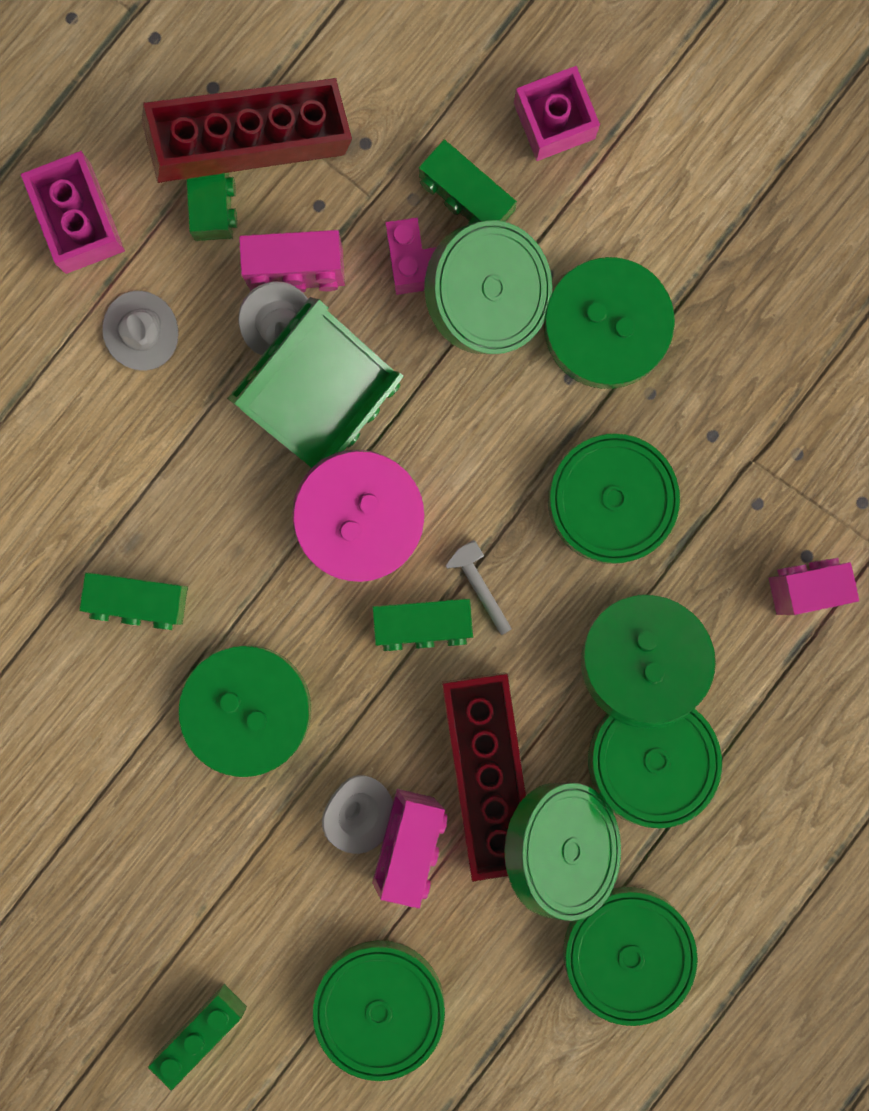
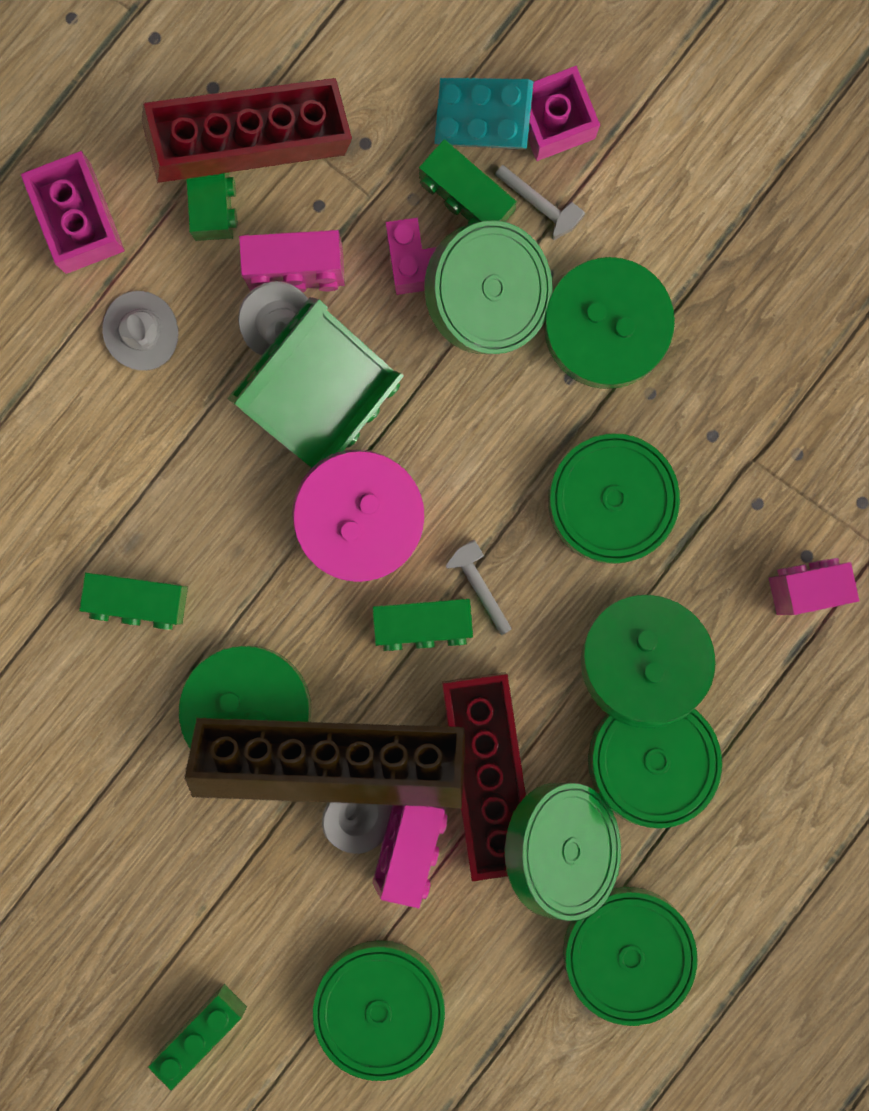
(327, 762): none -> dark brown brick
(484, 112): none -> teal plate
(564, 220): none -> light grey piece

